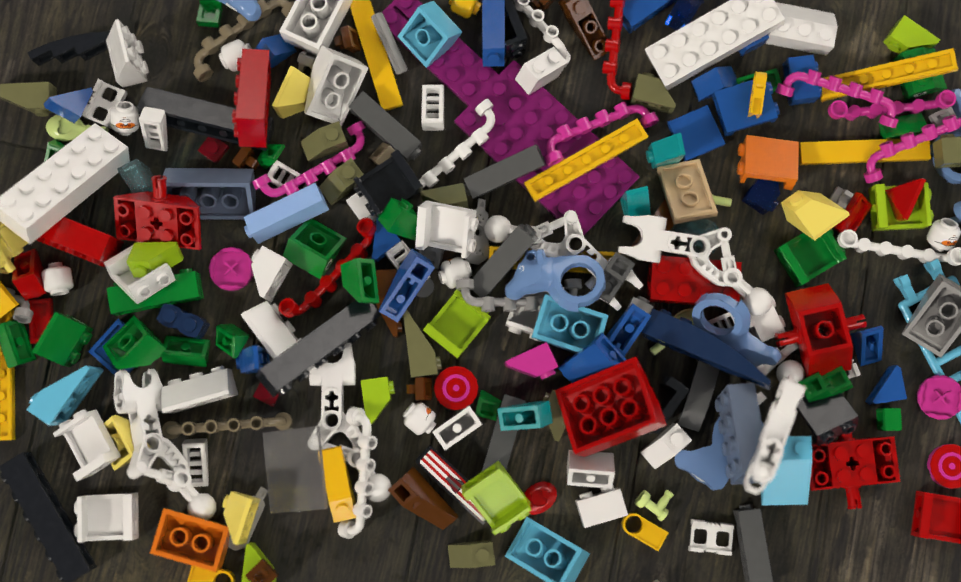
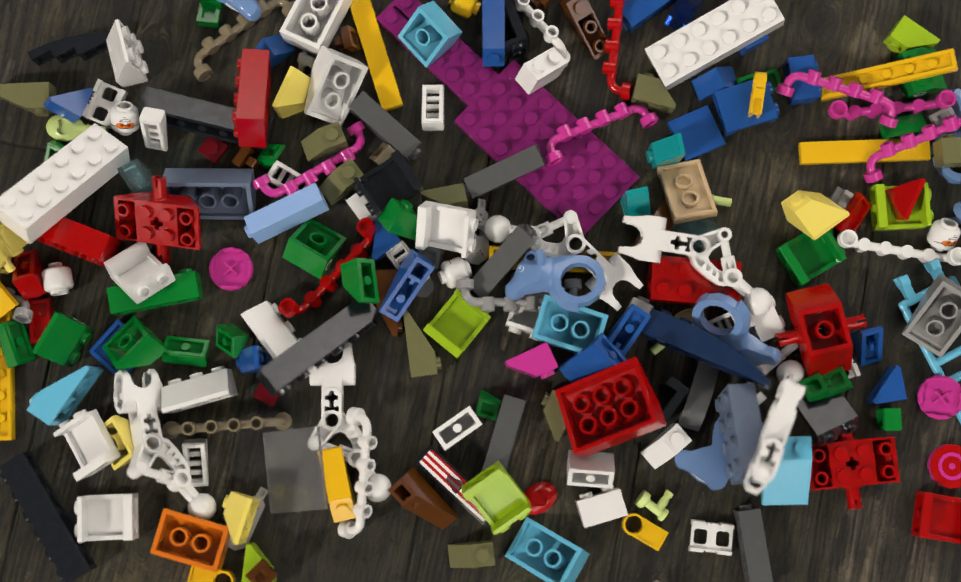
(151, 255): lime slope -> none
(185, 322): dark blue brick -> none
(231, 52): white head -> none
(269, 272): white slope -> none
(376, 396): lime slope -> none
(389, 43): light grey axle -> none
(419, 418): white head -> none
(421, 389): reddish brown tile -> none
(456, 388): red tile -> none
(462, 150): white bar -> none
(525, 416): teal slope -> none
(586, 160): yellow tile -> none
(615, 275): dark grey slope -> none
(762, 196): clear blue slope -> none
(769, 160): orange panel -> none
(805, 30): white slope -> none

